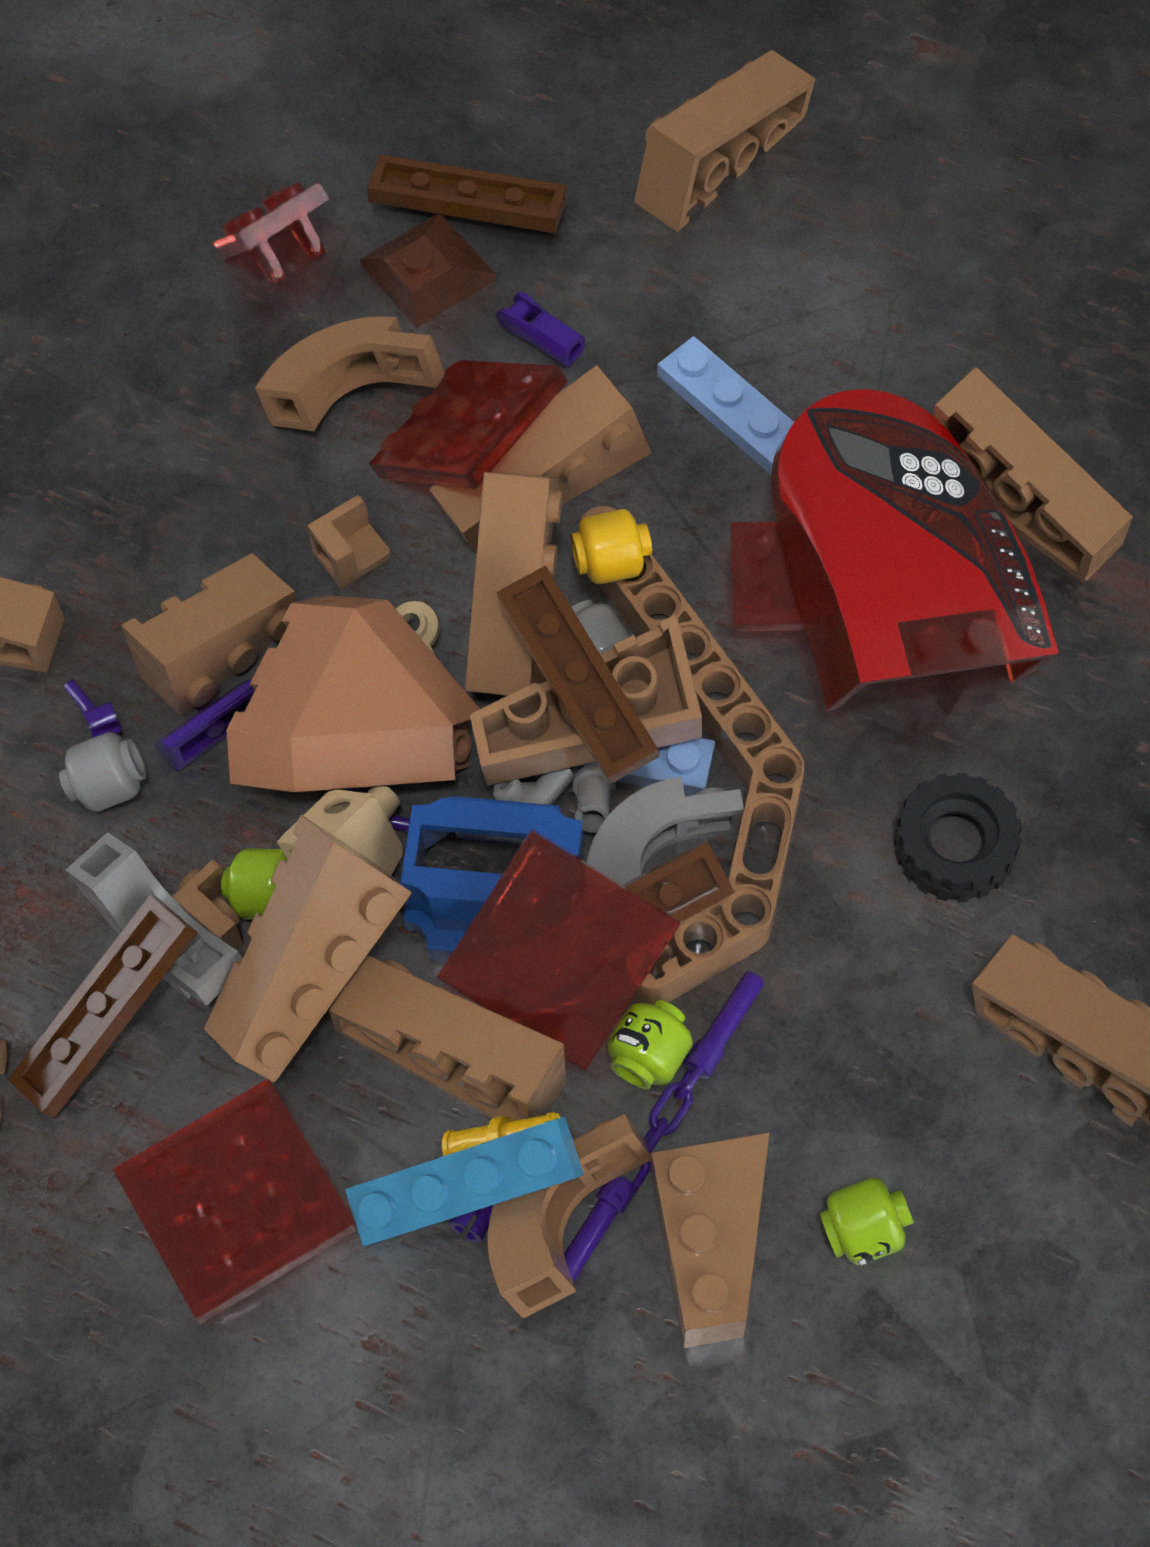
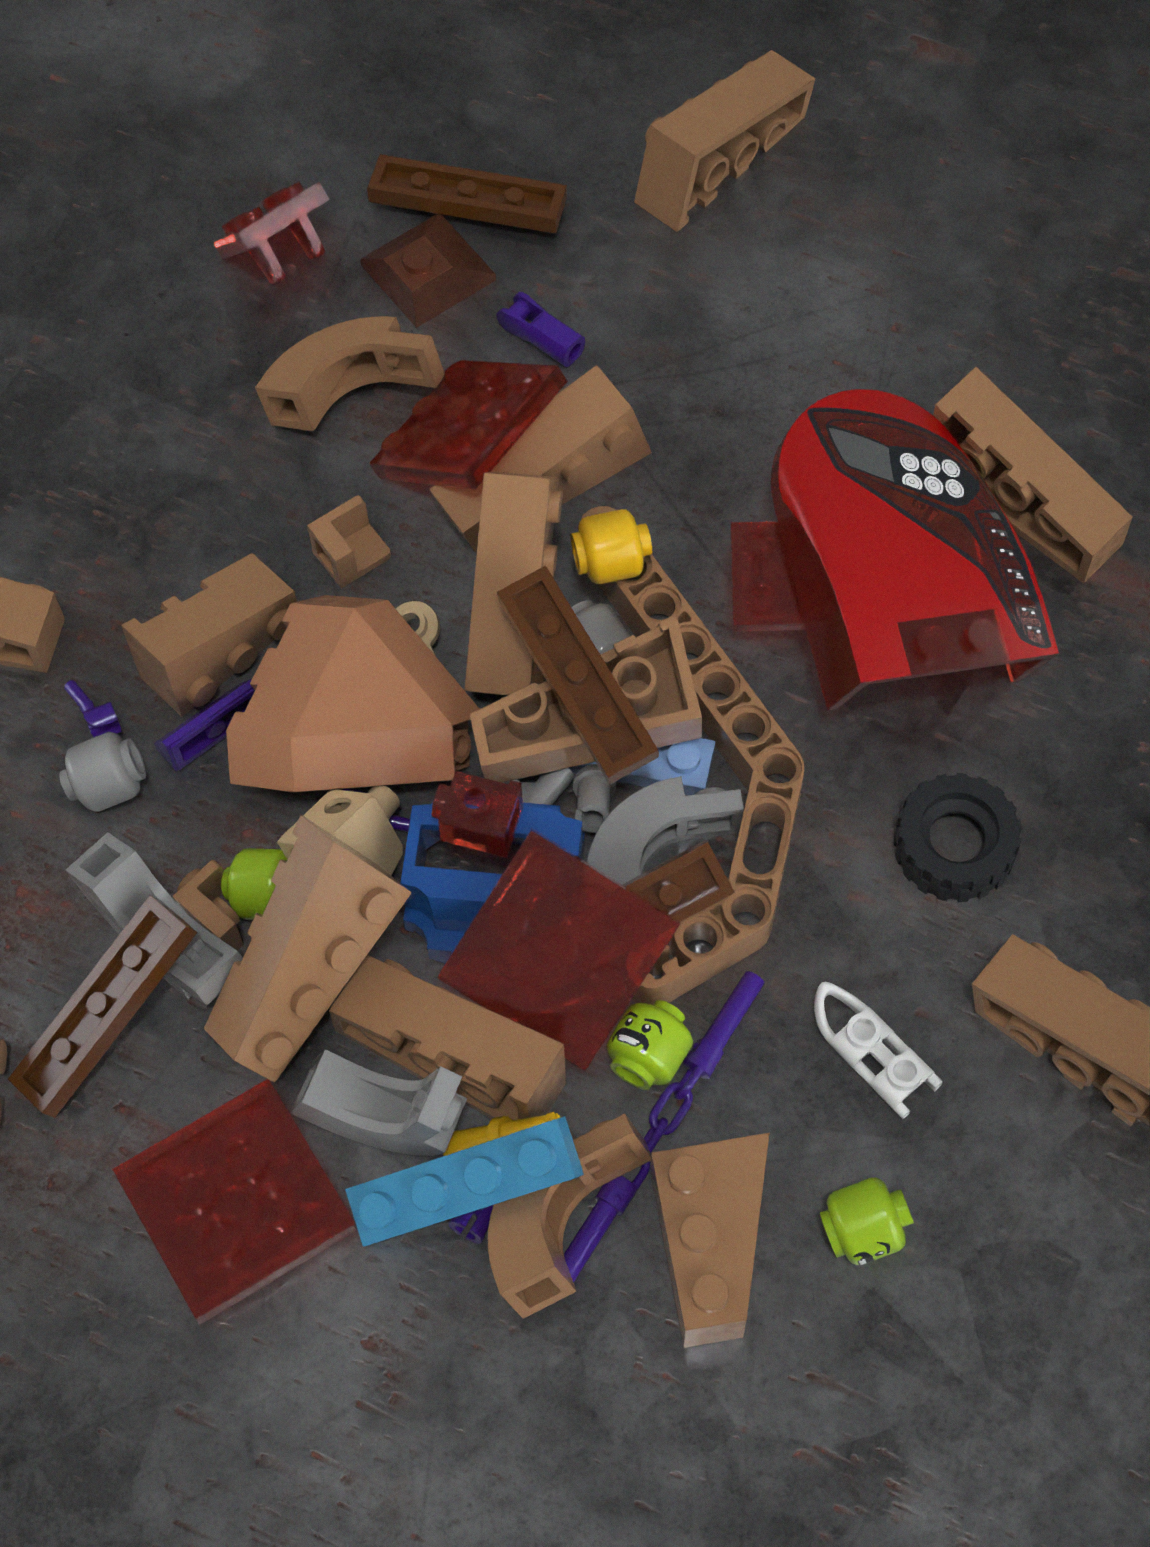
(381, 1109): none -> light grey arch
(483, 828): none -> clear red brick
(726, 400): light blue plate -> none
(865, 1036): none -> white piece

